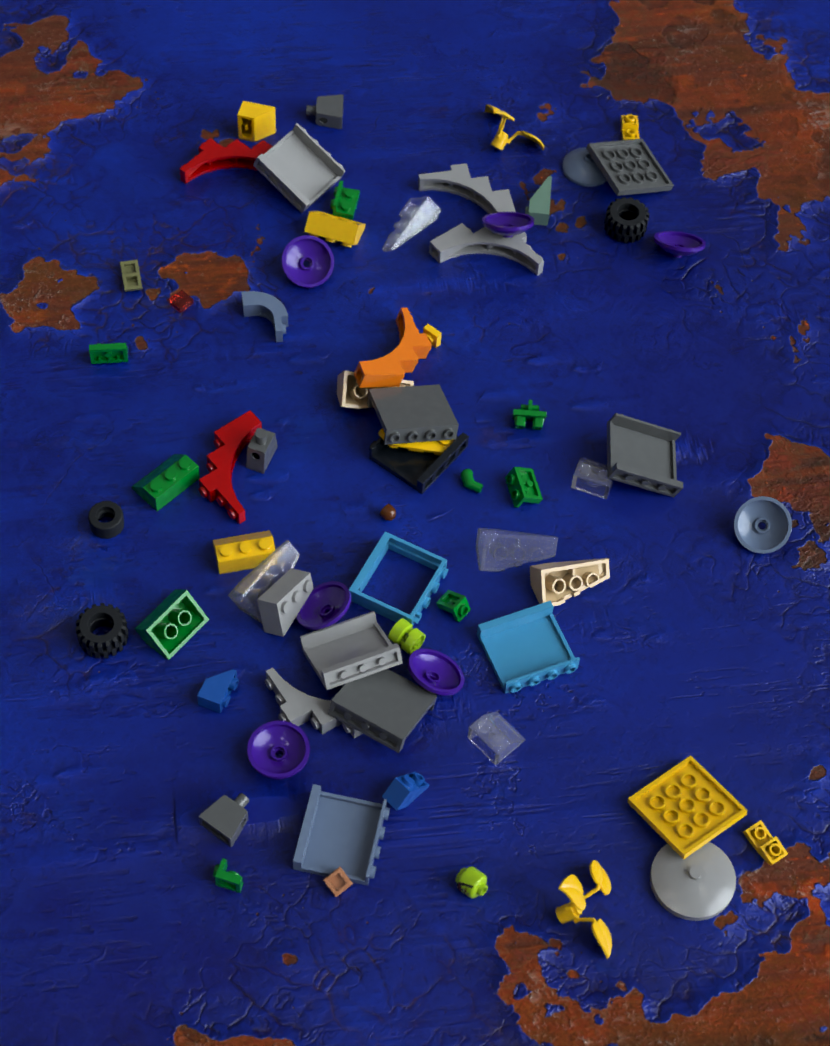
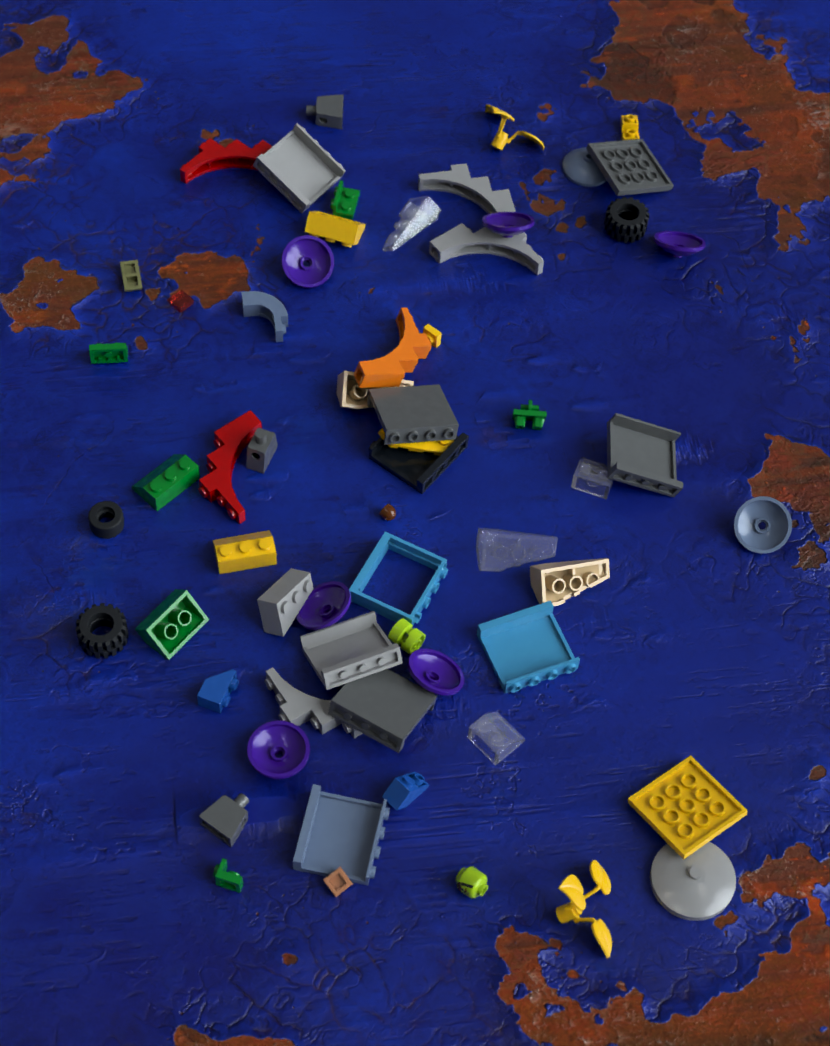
(255, 121): yellow slope -> none
(262, 578): clear wedge -> none
(455, 604): green bracket -> none
(468, 481): green arm -> none
(523, 486): green bracket -> none
(540, 203): sand green slope -> none
(767, 846): yellow slope -> none

